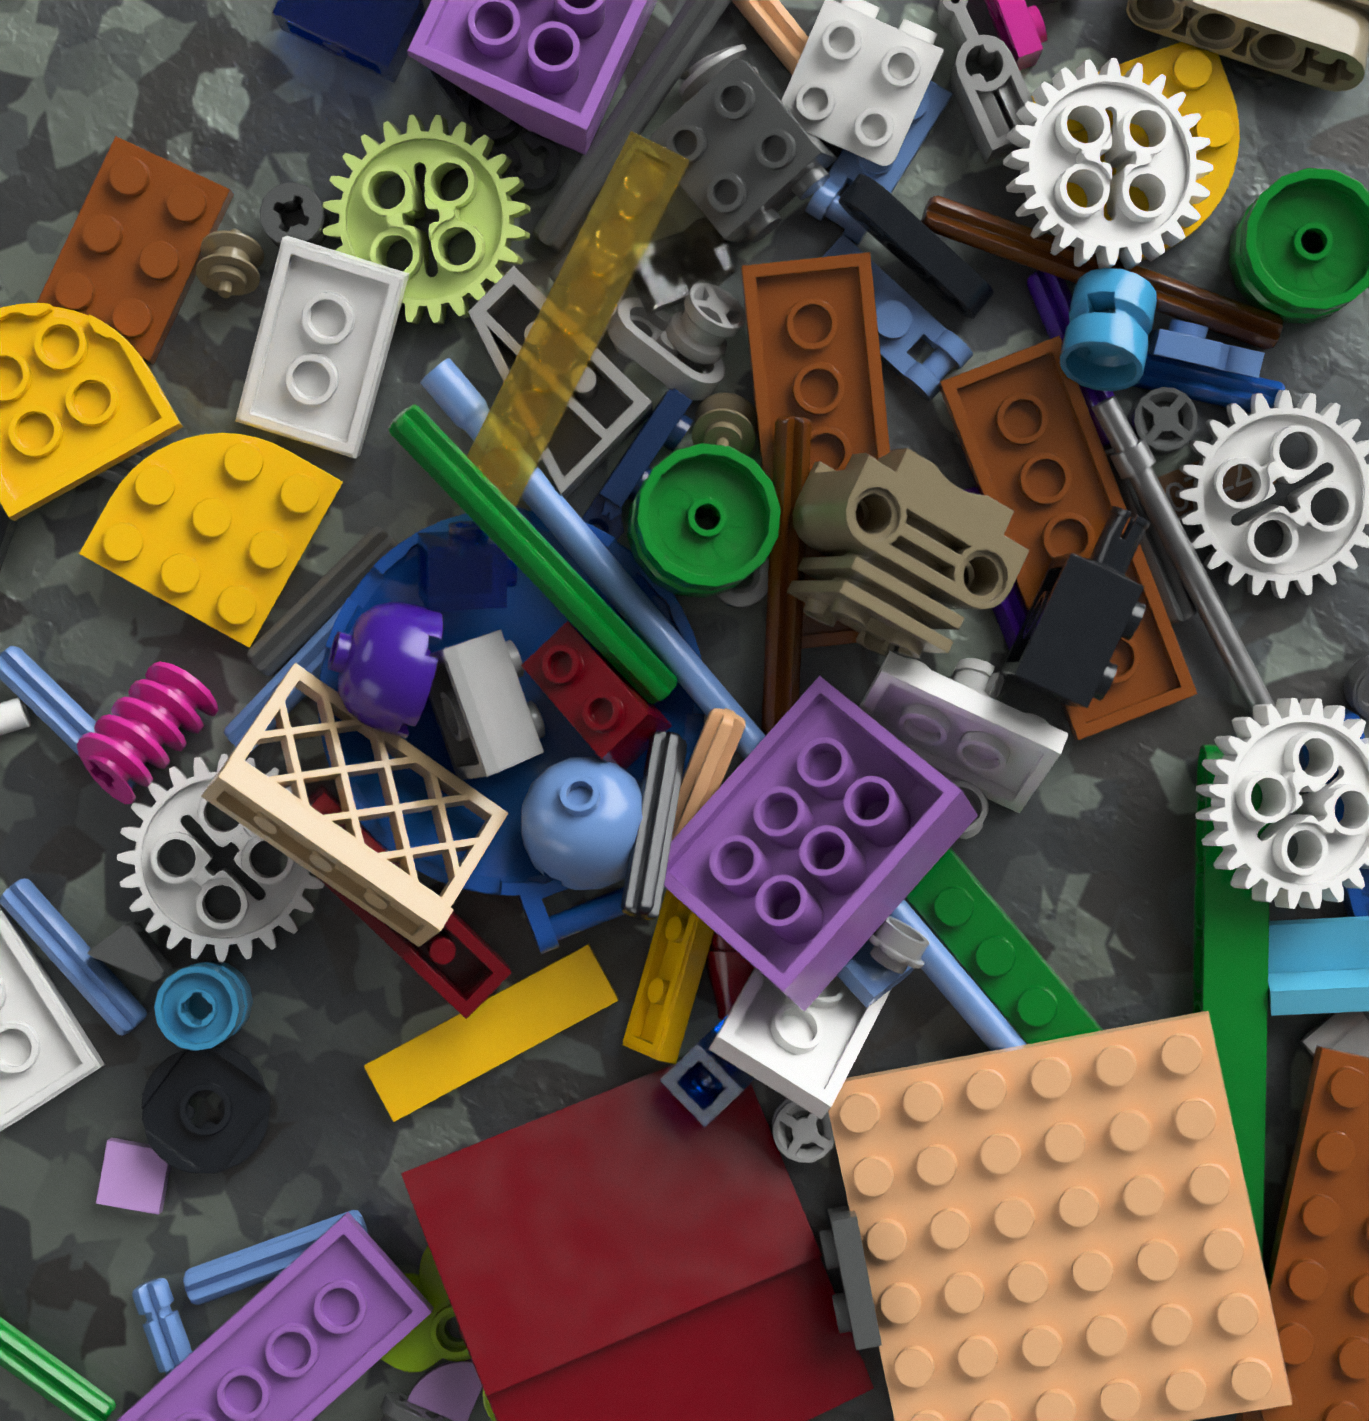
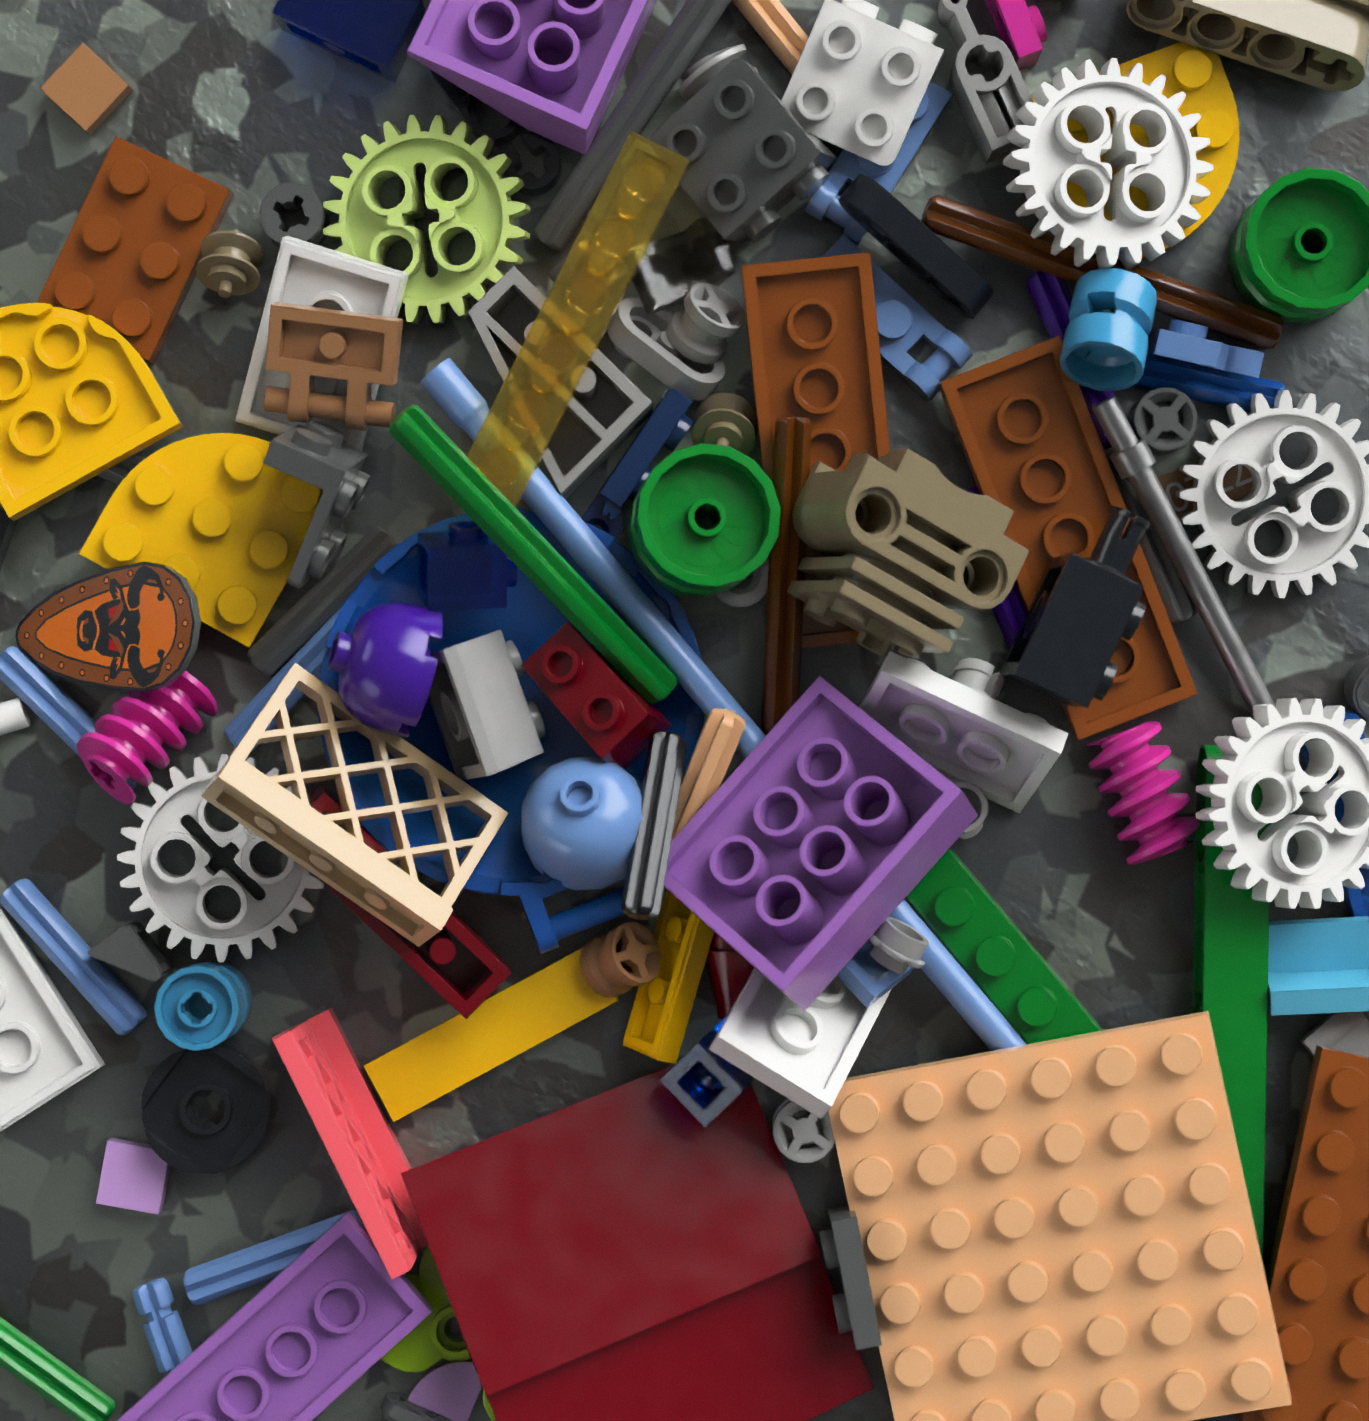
(86, 89): none -> medium nougat tile
(116, 628): none -> shield
(322, 460): none -> dark grey bracket
(334, 346): none -> medium nougat plate
(354, 1135): none -> coral fence
(620, 959): none -> medium nougat wheel
(1144, 792): none -> dark pink piece

